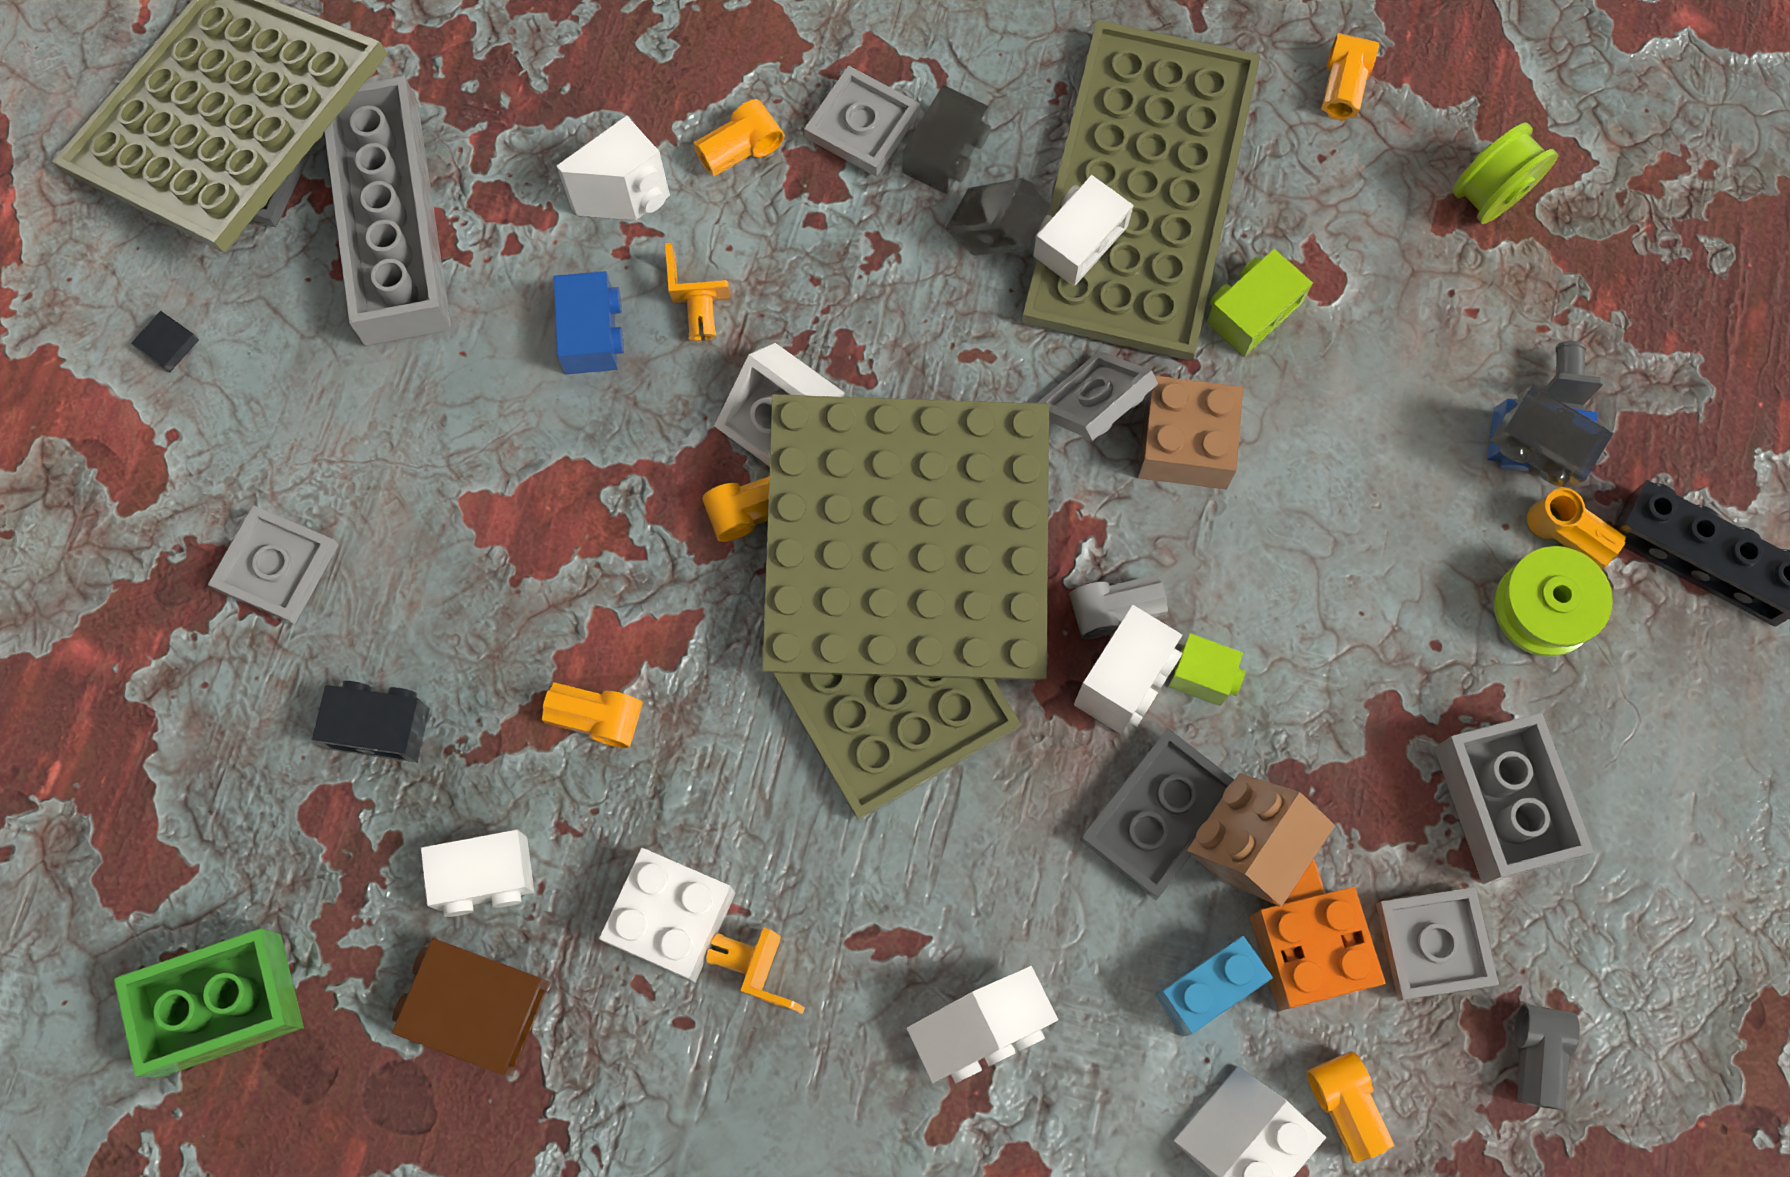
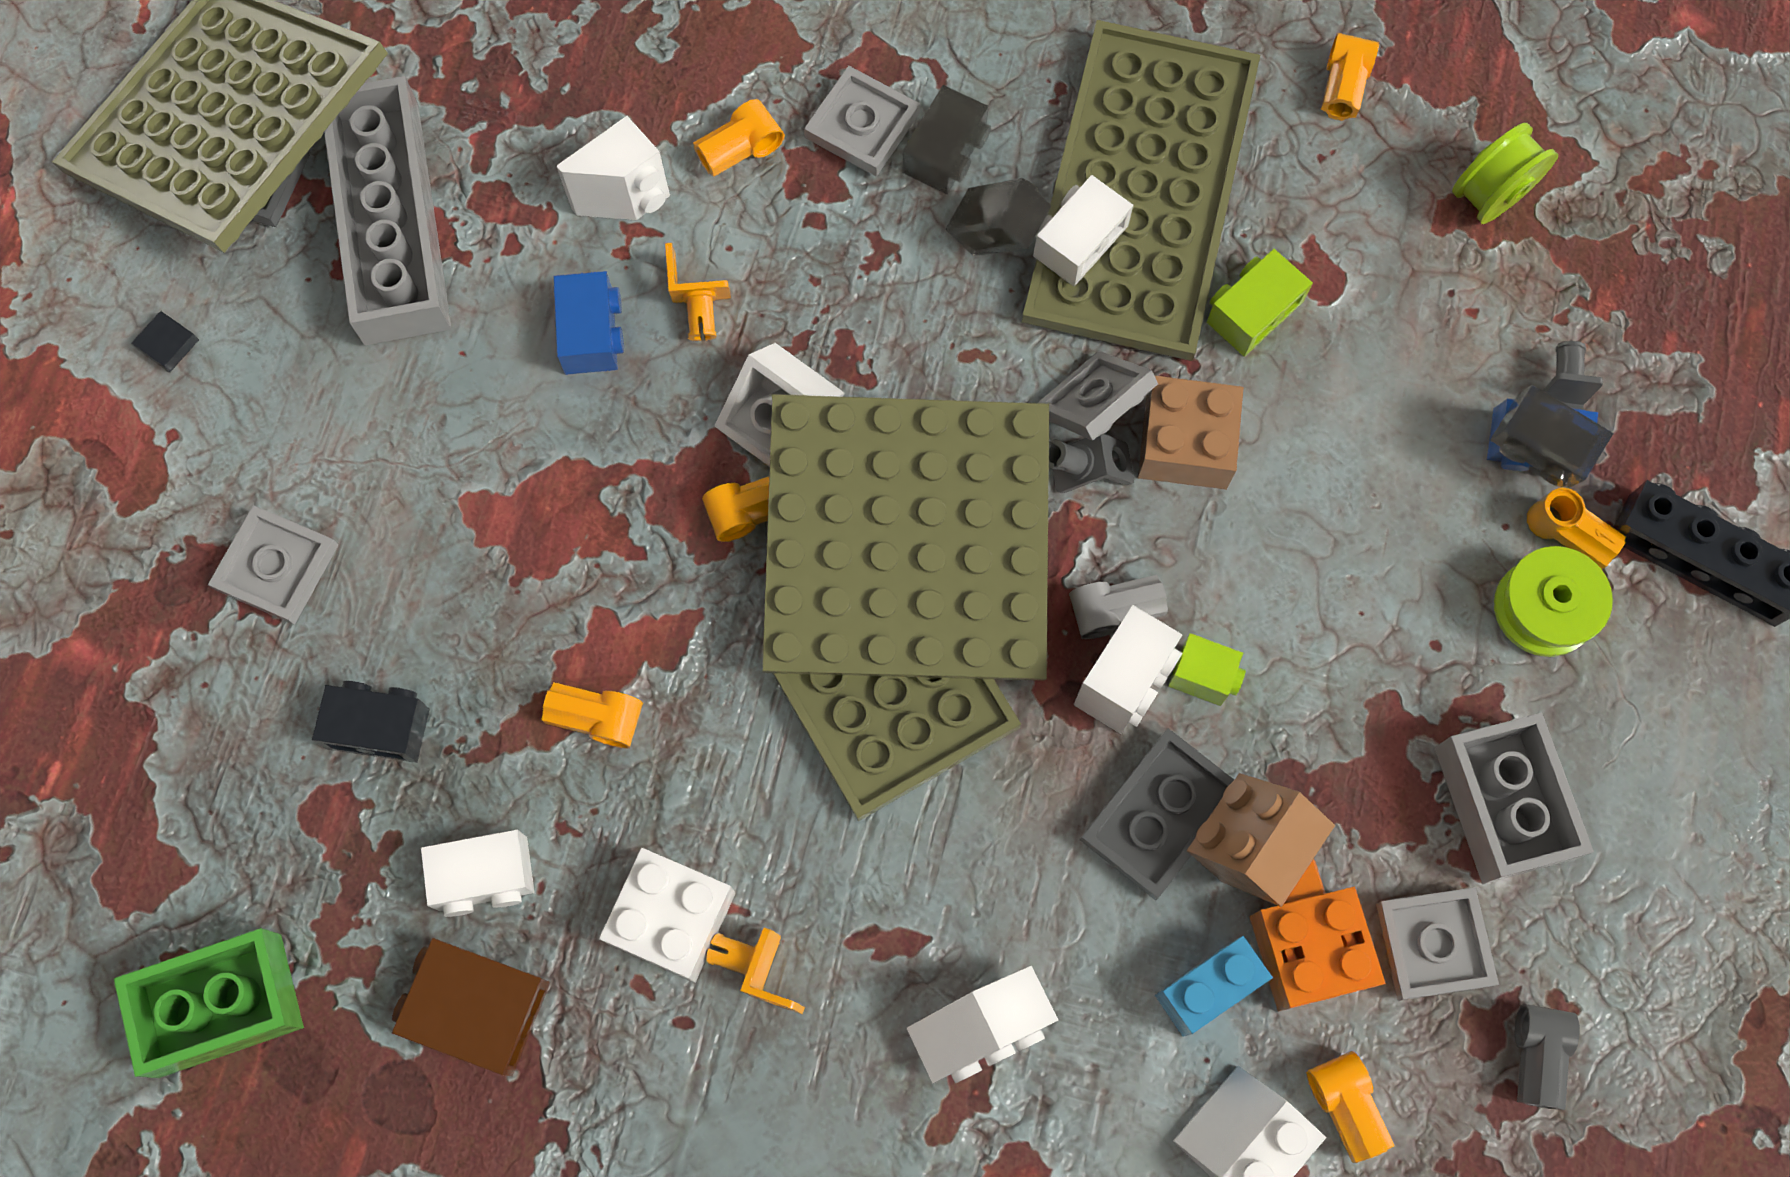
(1088, 462): none -> dark grey bracket

